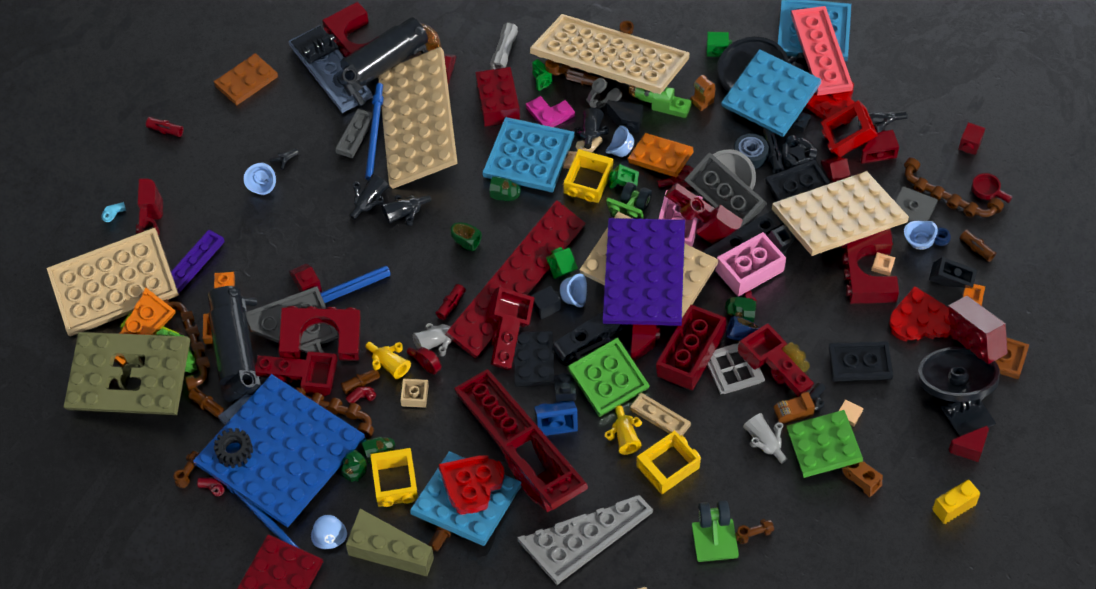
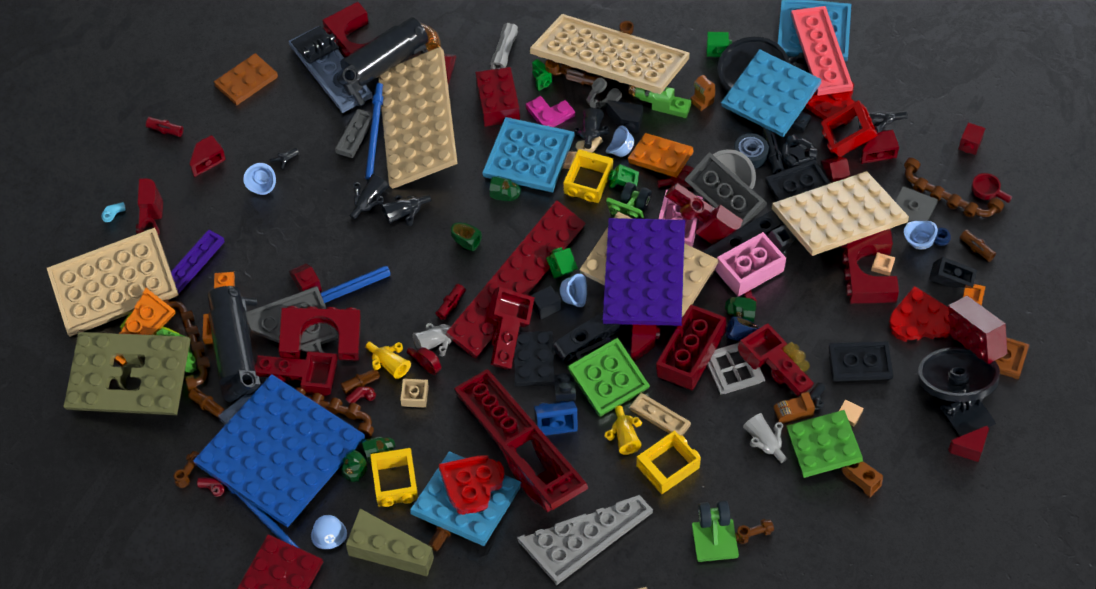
(206, 155): none -> dark red slope
(229, 438): black tyre -> none
(956, 501): yellow brick -> none

